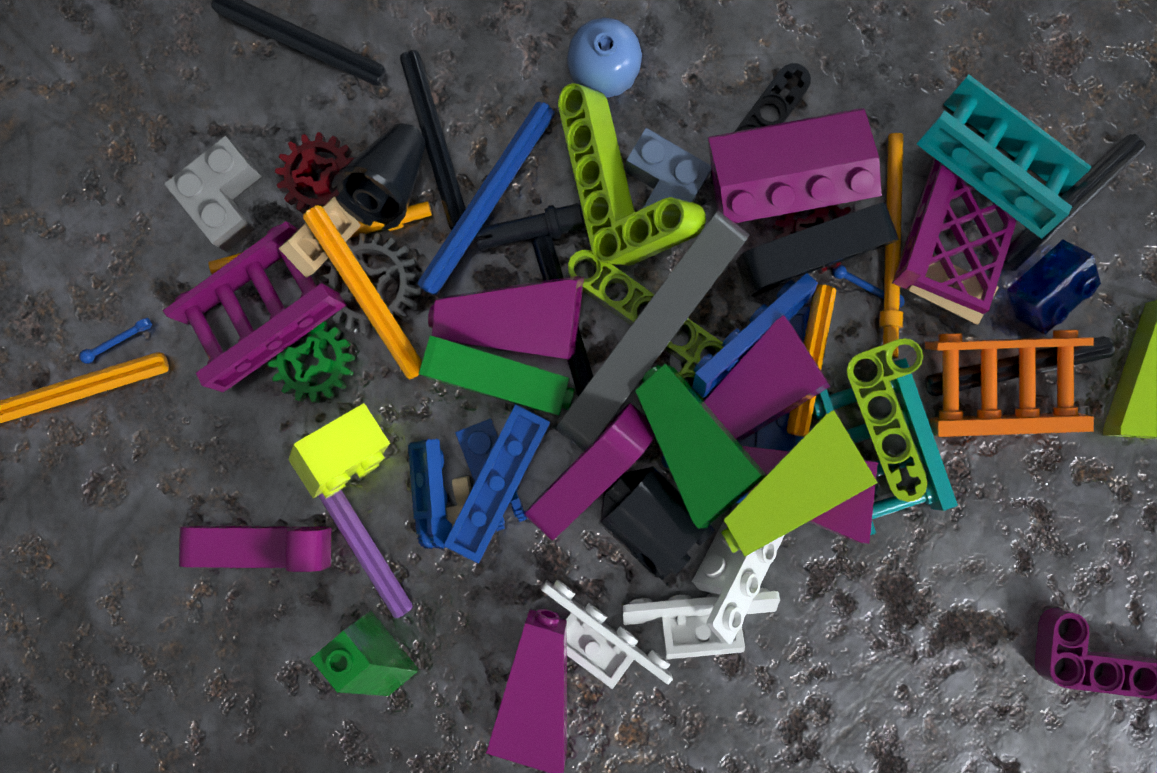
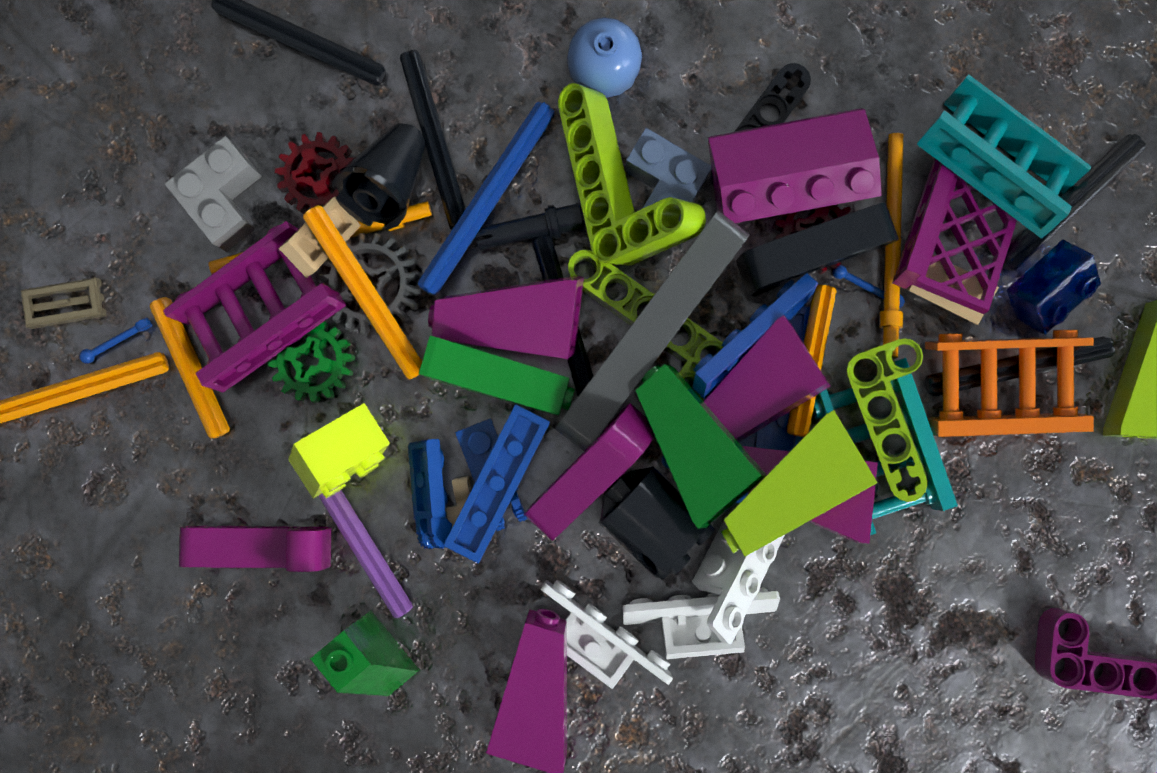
(95, 299): none -> dark tan tile
(187, 365): none -> light orange axle

